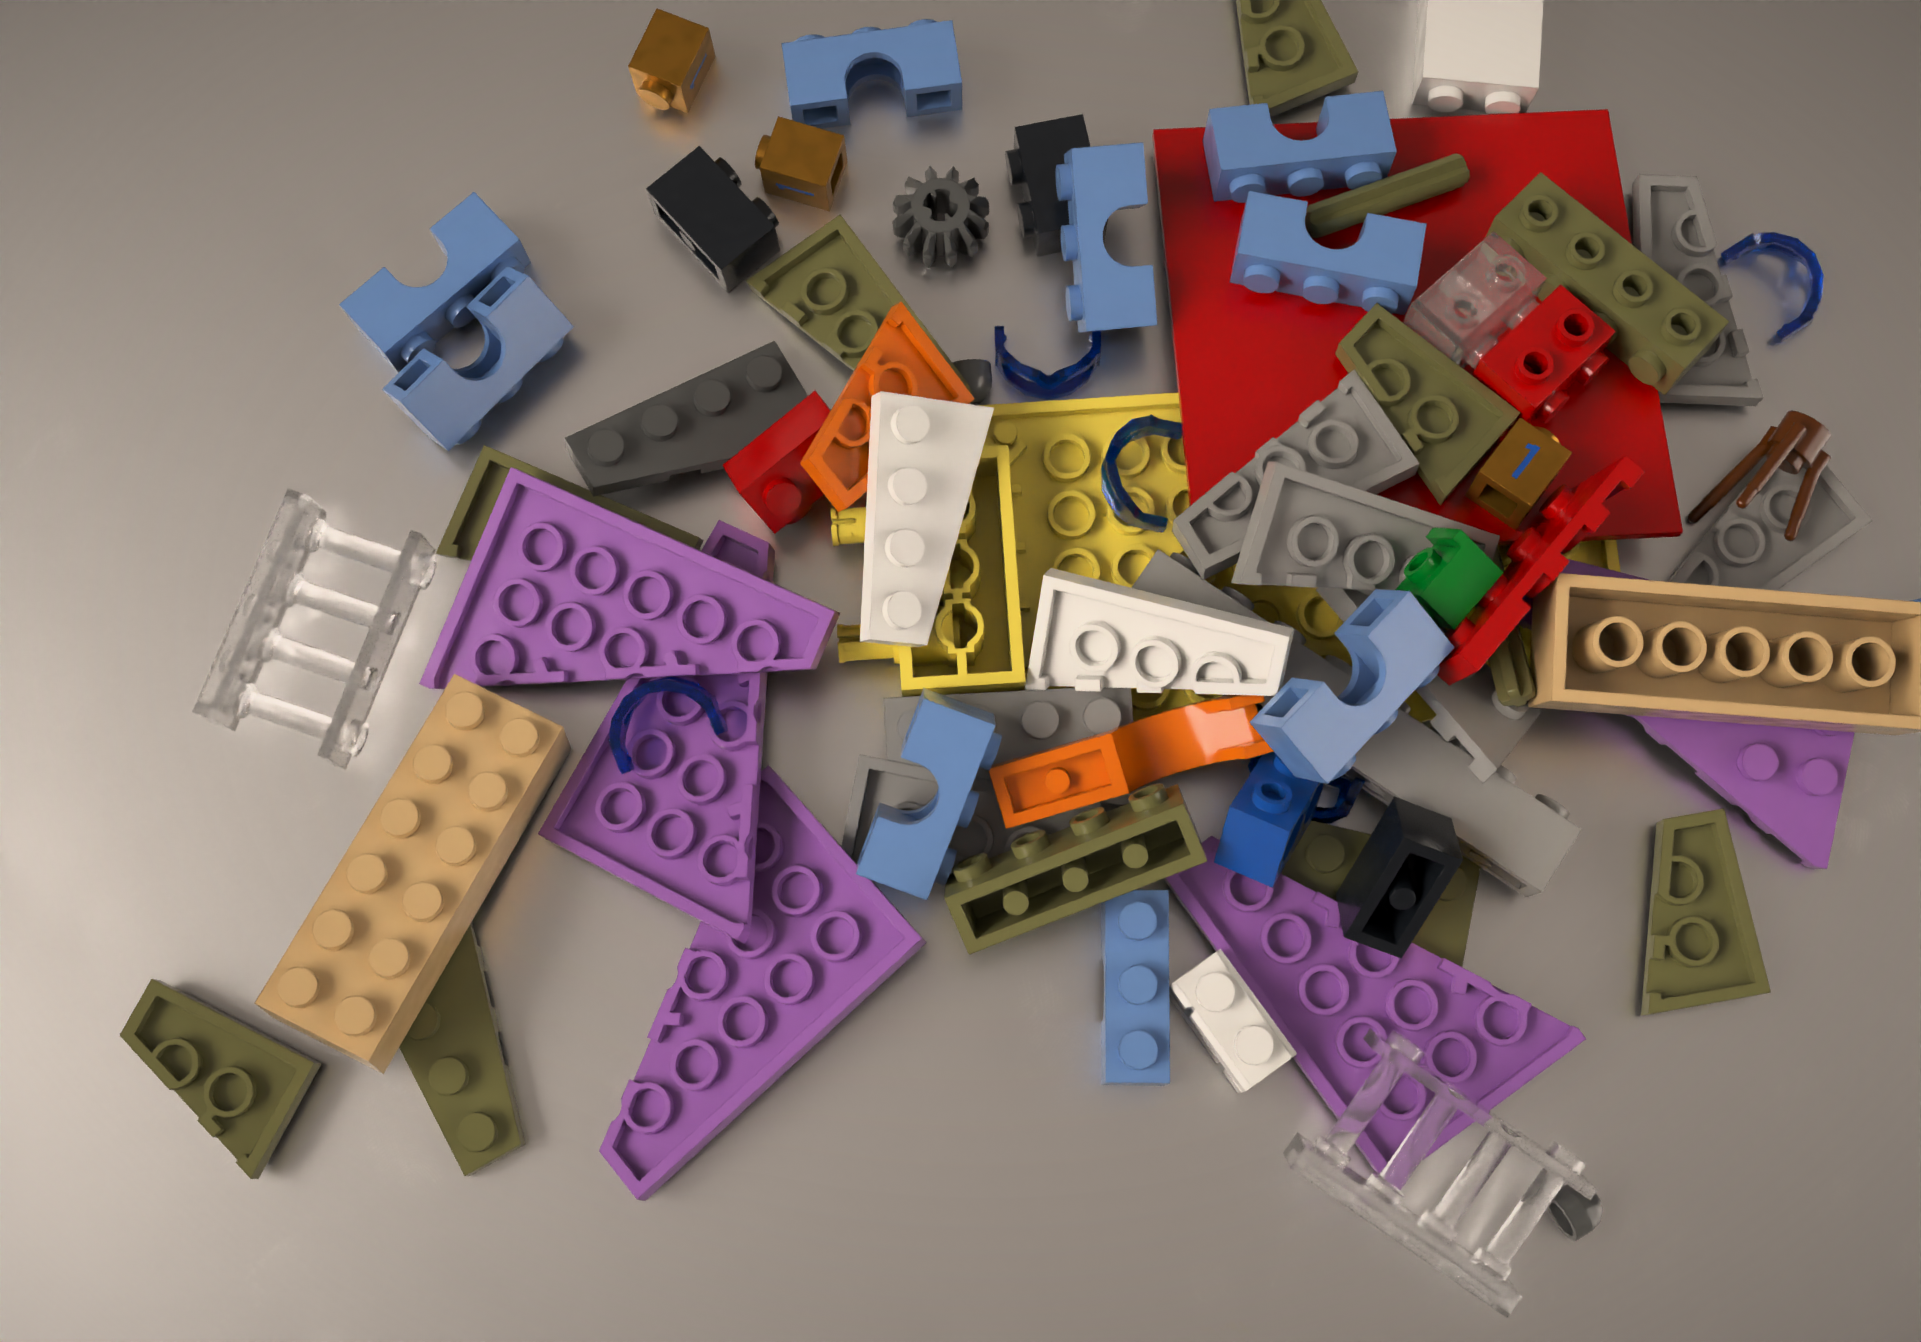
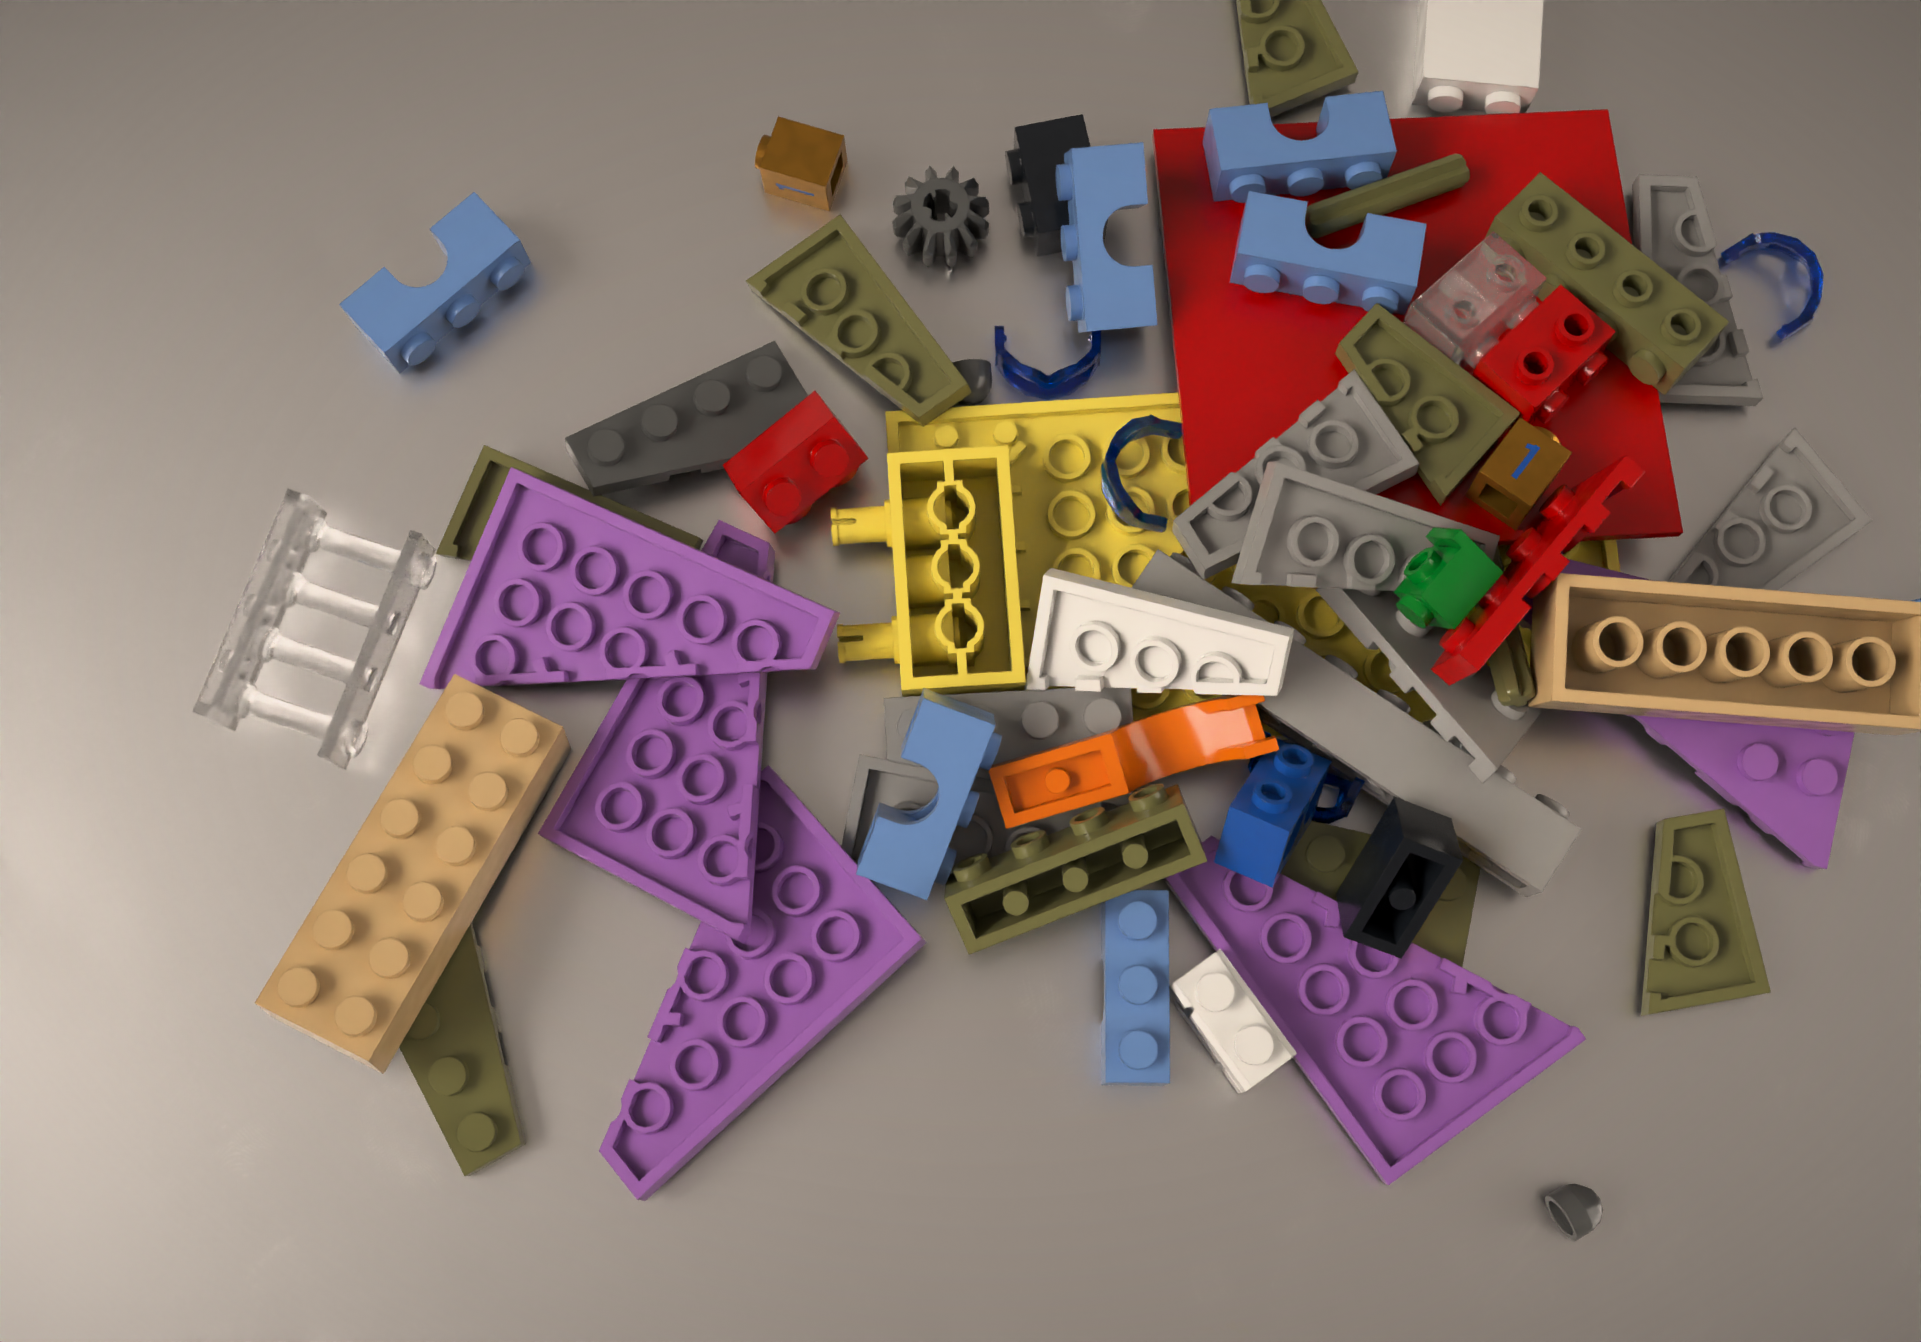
(222, 1069): olive wing -> none
(519, 332): medium blue arch -> none
(623, 714): clear blue helmet -> none
(671, 61): pearl gold brick -> none
(715, 218): black brick -> none
(896, 361): orange wing -> none
(913, 58): medium blue arch -> none
(915, 504): white wing -> none
(1392, 655): medium blue arch -> none
(1434, 1233): clear fence -> none
(1789, 447): reddish brown plant -> none

